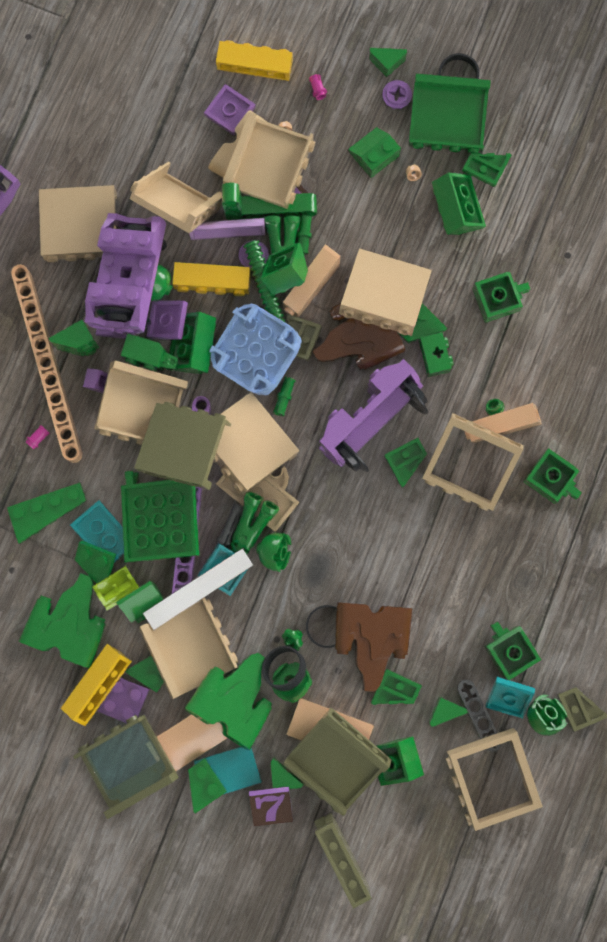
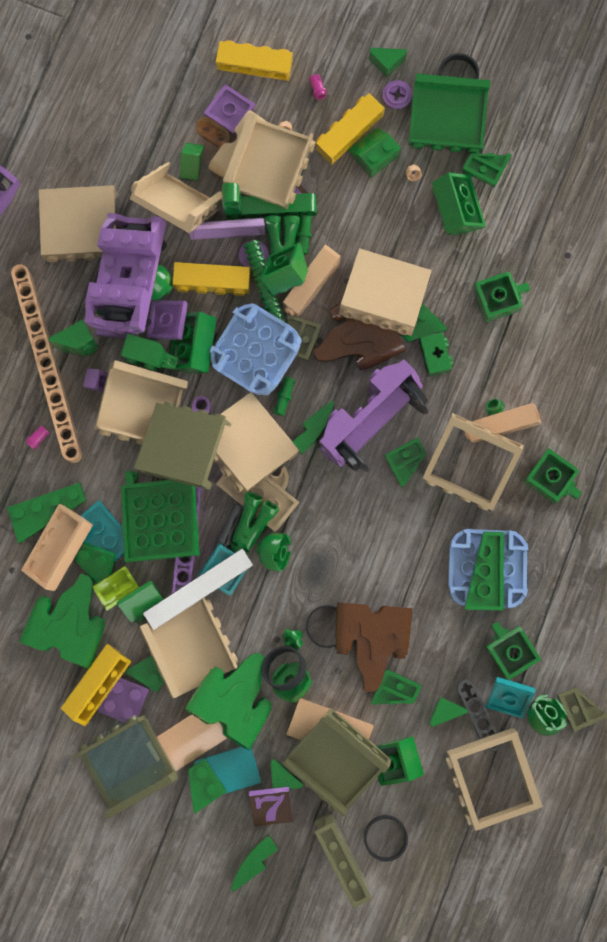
(56, 547): none -> light nougat slope
(191, 161): none -> green slope
(214, 132): none -> clear orange plate
(254, 862): none -> green slope
(313, 428): none -> green slope
(349, 128): none -> yellow brick
(385, 859): none -> black tyre
(462, 558): none -> light blue plate
(487, 579): none -> green wing

